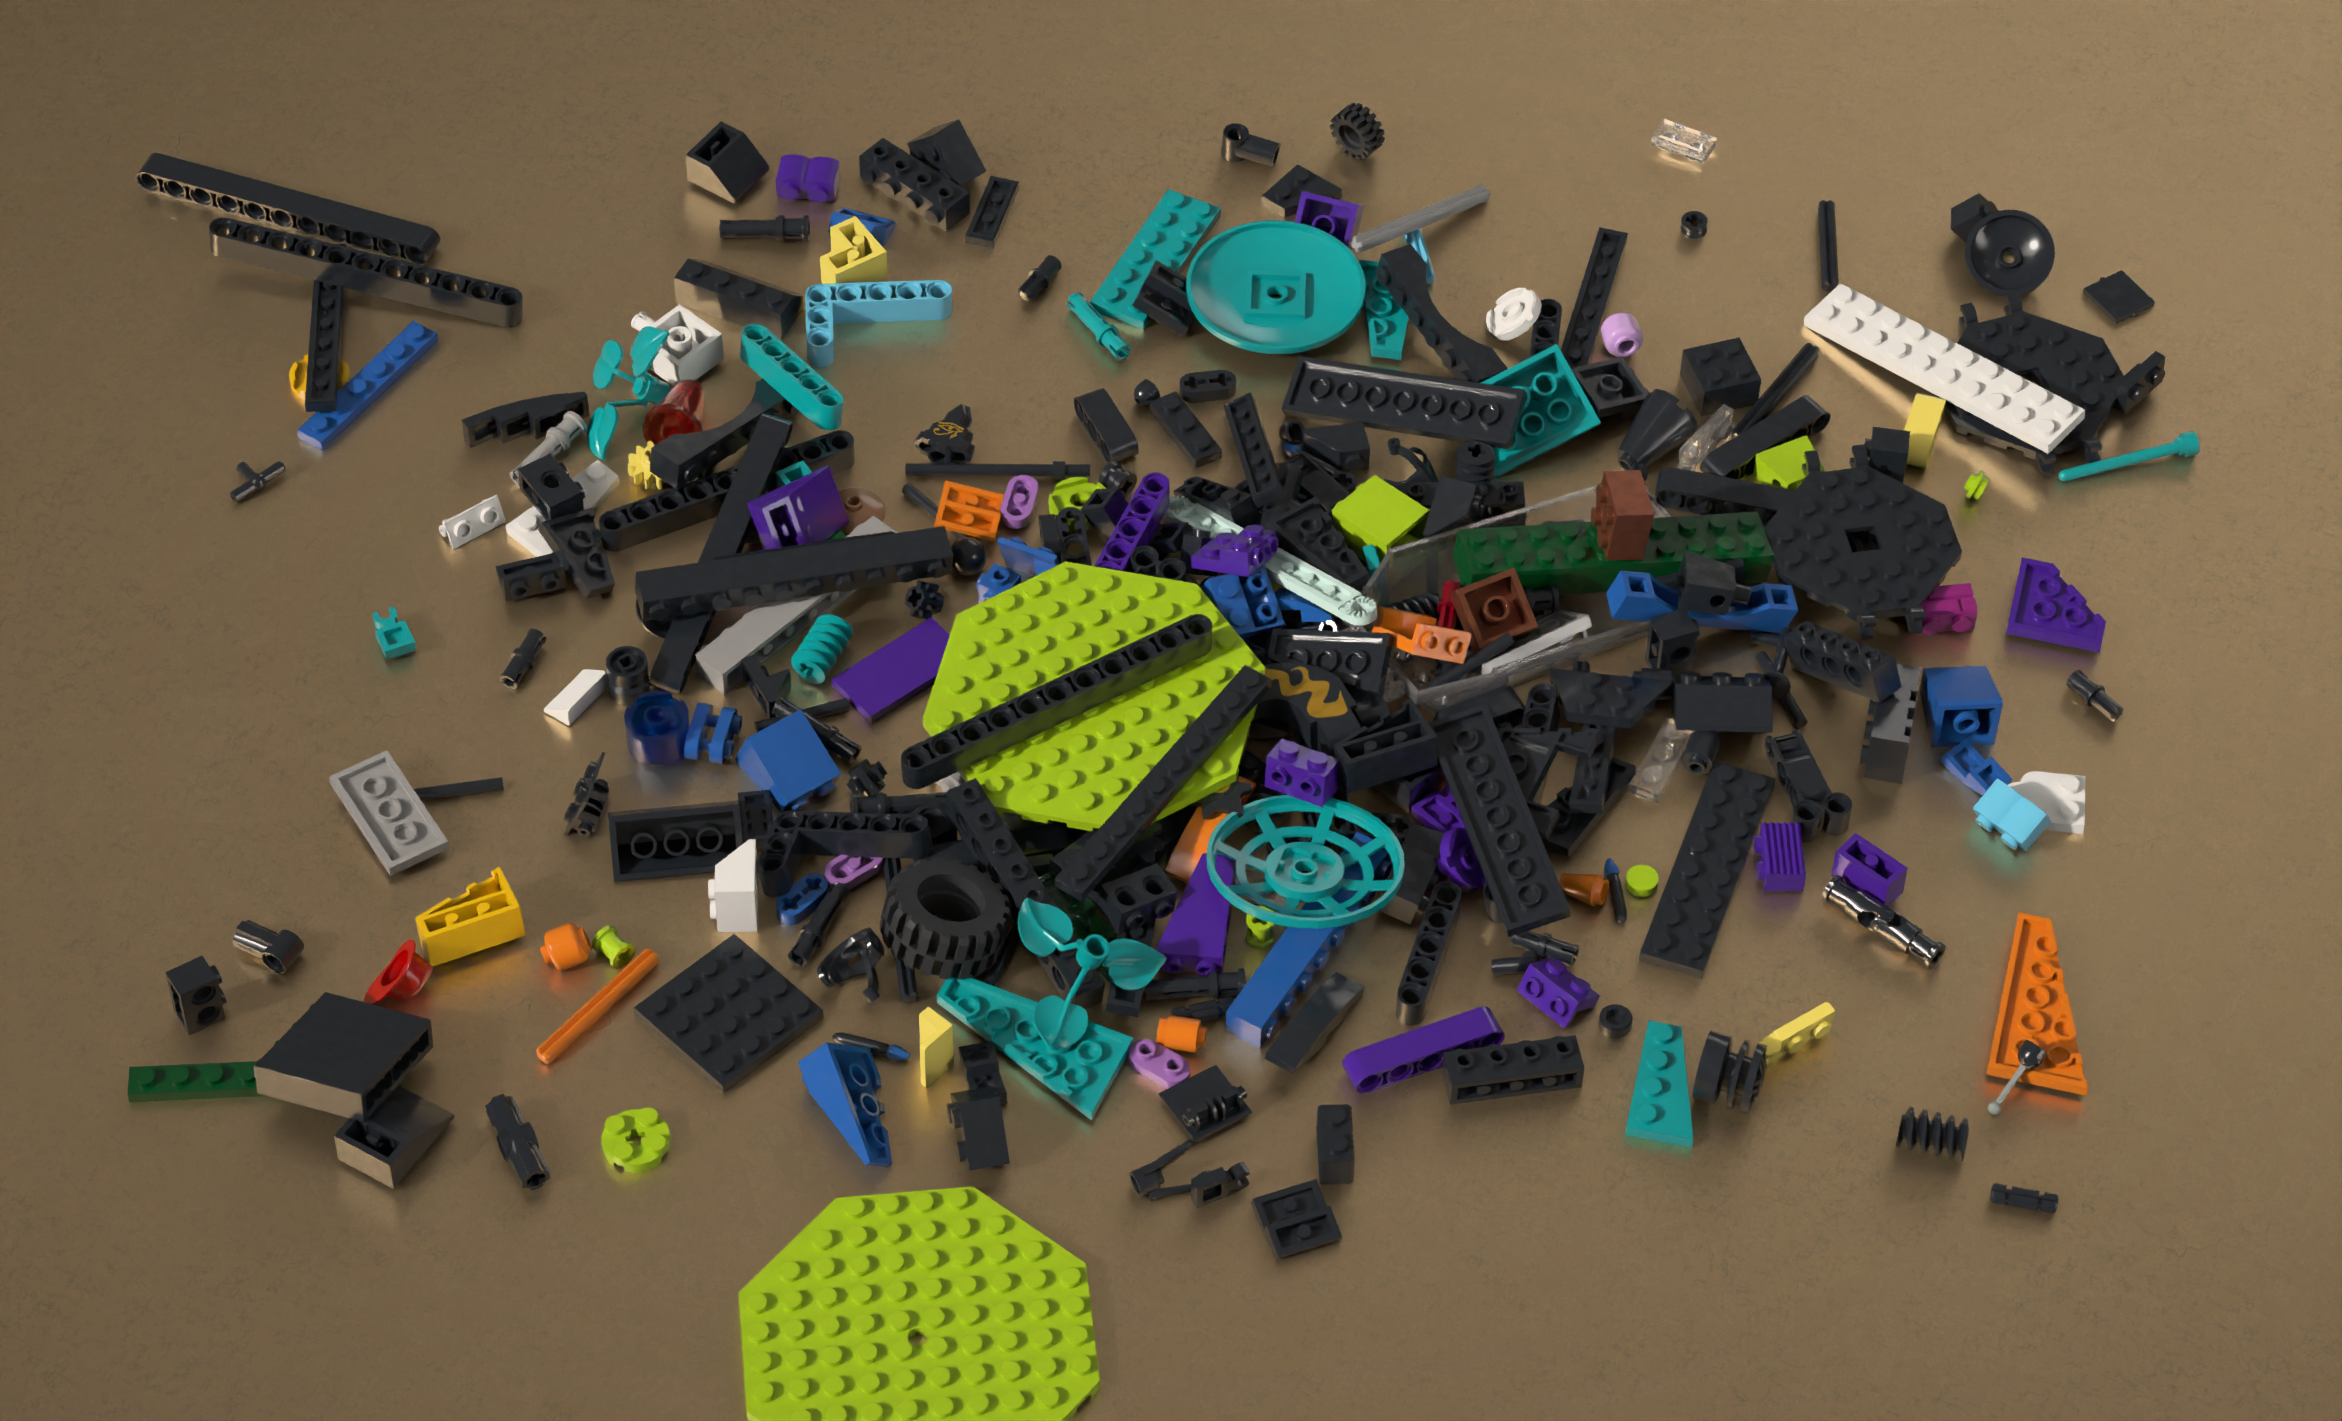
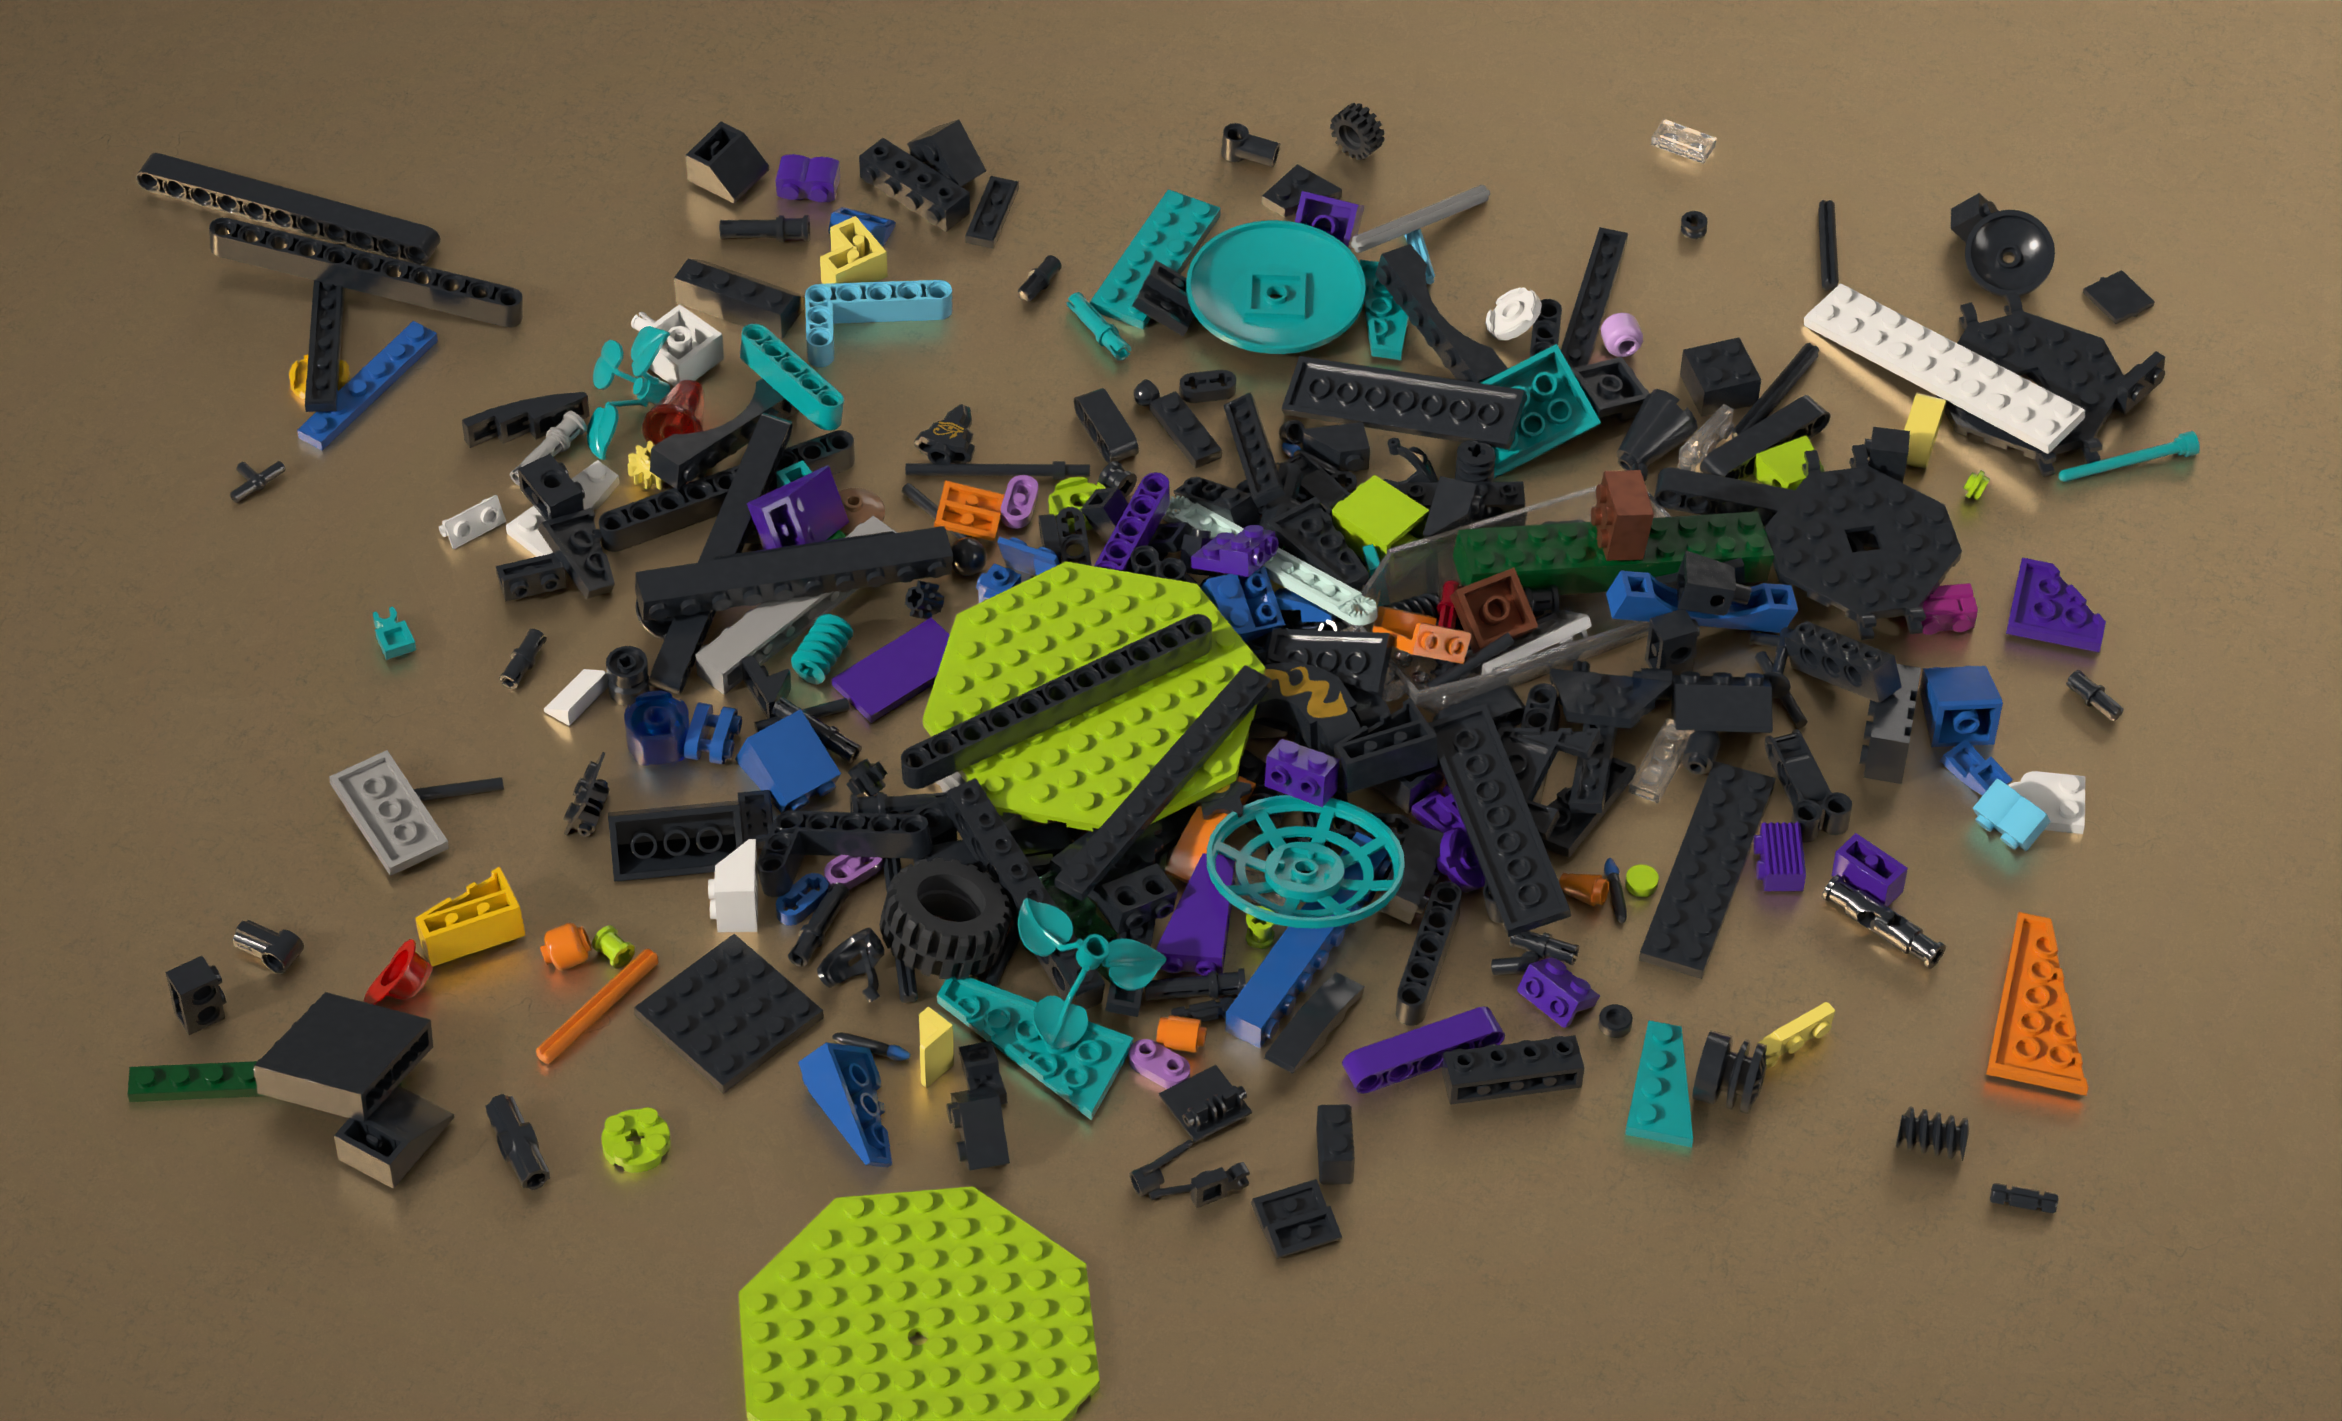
(2030, 1057): hinge -> none

